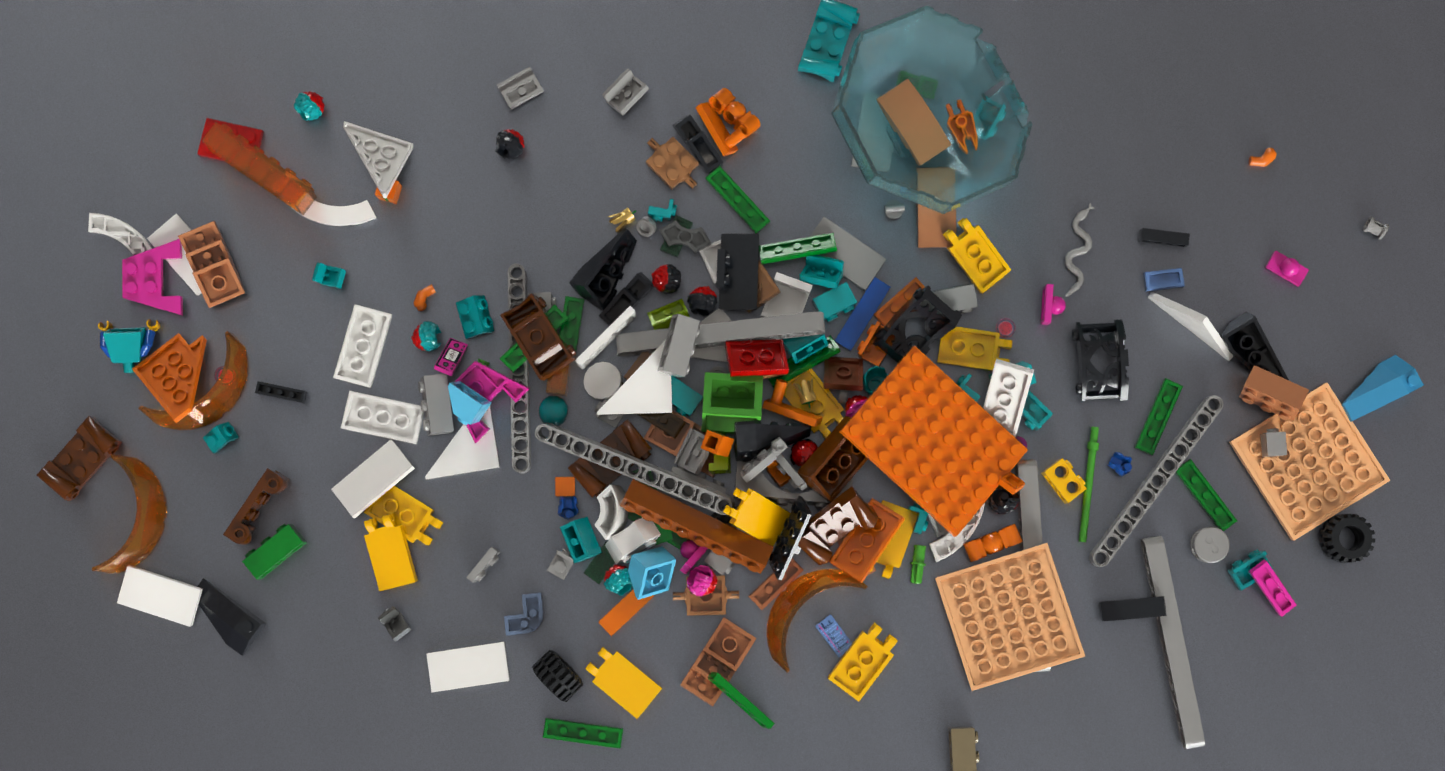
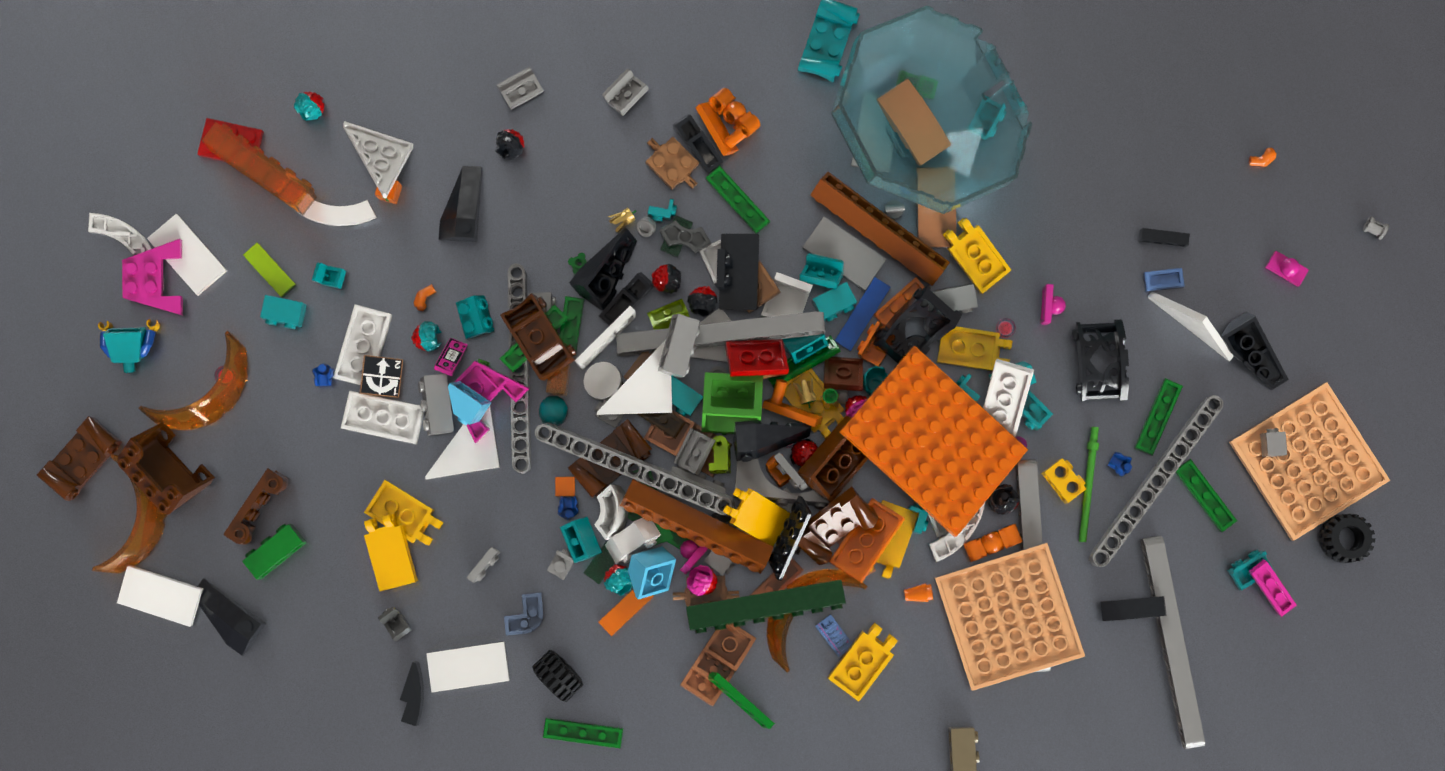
(159, 471): none -> reddish brown windscreen
(173, 374): orange wing -> none
(211, 264): nougat slope -> none
(220, 436): teal bracket -> none
(269, 269): none -> lime tile
(281, 392): black piece -> none
(283, 311): none -> teal brick
(323, 375): none -> blue arm
(372, 478): white tile -> none
(381, 376): none -> tile
(414, 695): none -> black slope
(461, 213): none -> black wedge
(573, 262): none -> green plate
(624, 682): yellow tile -> none
(717, 443): orange brick -> none
(763, 460): light grey hinge -> none
(766, 605): none -> dark green brick
(797, 248): green tile -> none
(830, 397): none -> green piece
(879, 228): none -> dark orange brick
(917, 564): bright green axle -> none
(919, 593): none -> orange cone
(962, 126): orange hinge -> none
(1011, 483): orange tile -> none
(1078, 251): light grey animal -> none
(1209, 544): light grey head -> none
(1273, 393): nougat brick -> none
(1386, 383): dark azure wedge -> none

